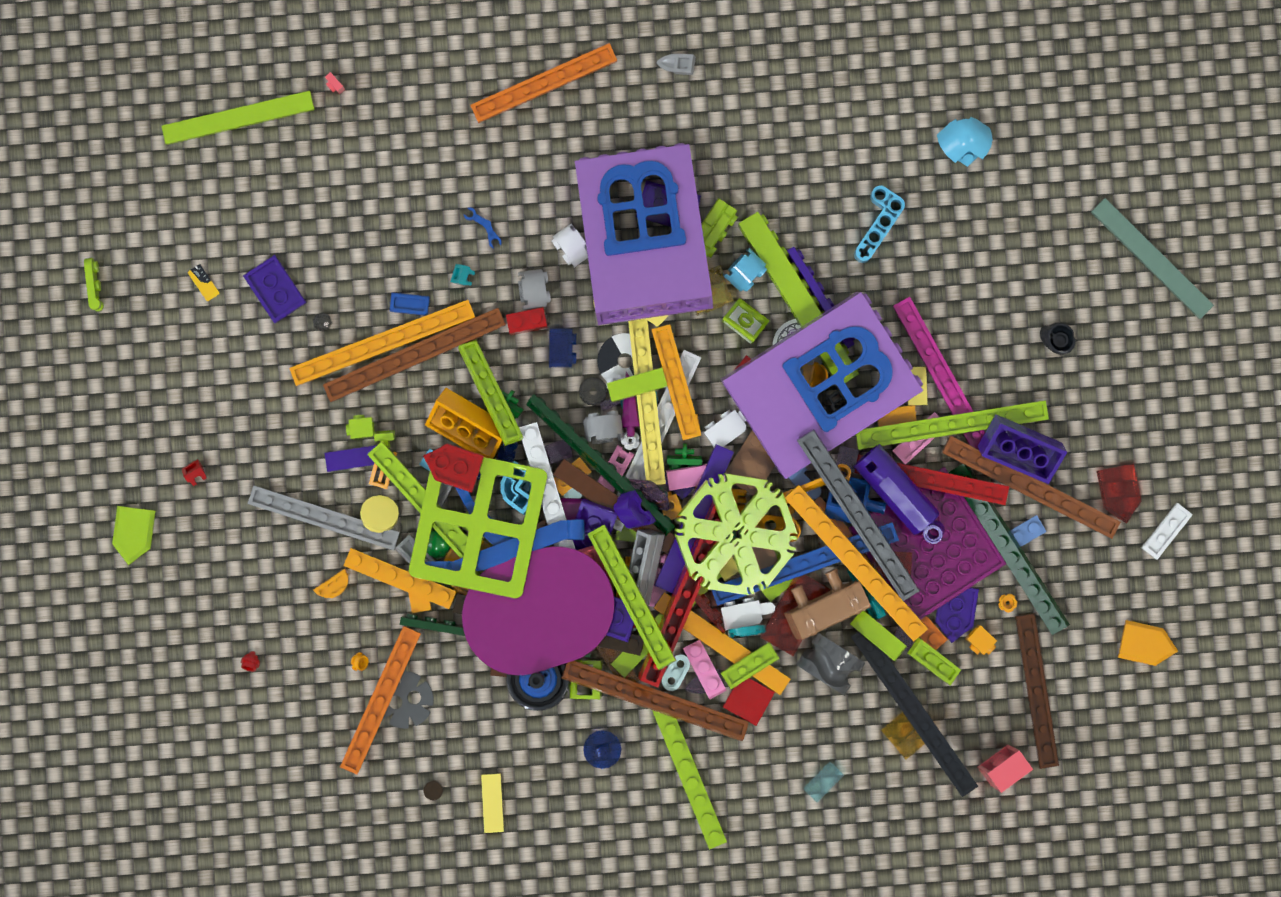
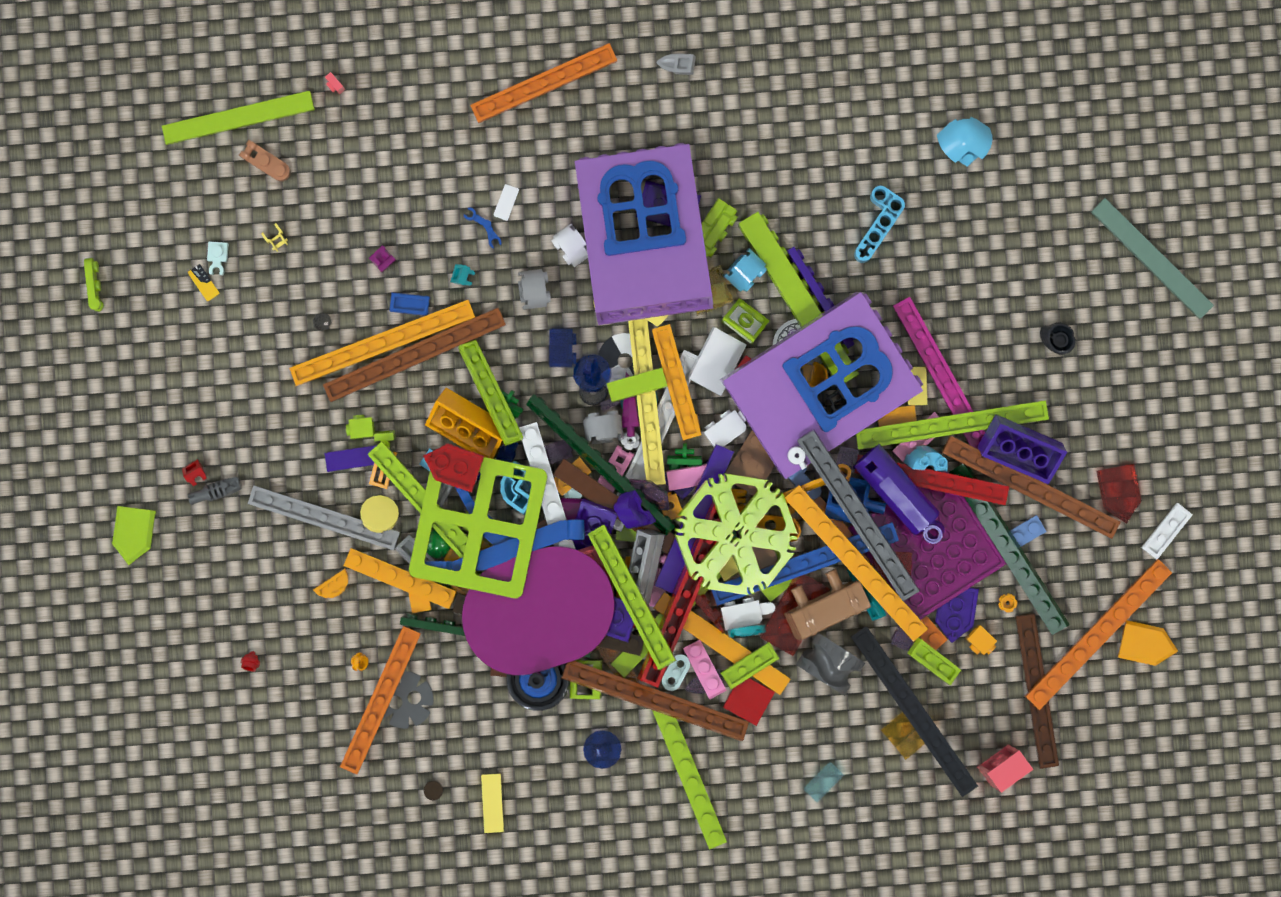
(215, 490): none -> dark grey hinge
(217, 254): none -> light aqua plate
(266, 162): none -> nougat plate
(274, 289): dark purple tile -> none
(284, 241): none -> light yellow piece
(382, 259): none -> magenta tile
(506, 202): none -> white sticker
(526, 321): red brick -> none
(592, 373): none -> clear blue tile
(716, 360): none -> white tile
(797, 460): none -> white piece
(878, 635): lime tile -> none
(924, 457): none -> medium azure cylinder
(1098, 634): none -> orange plate

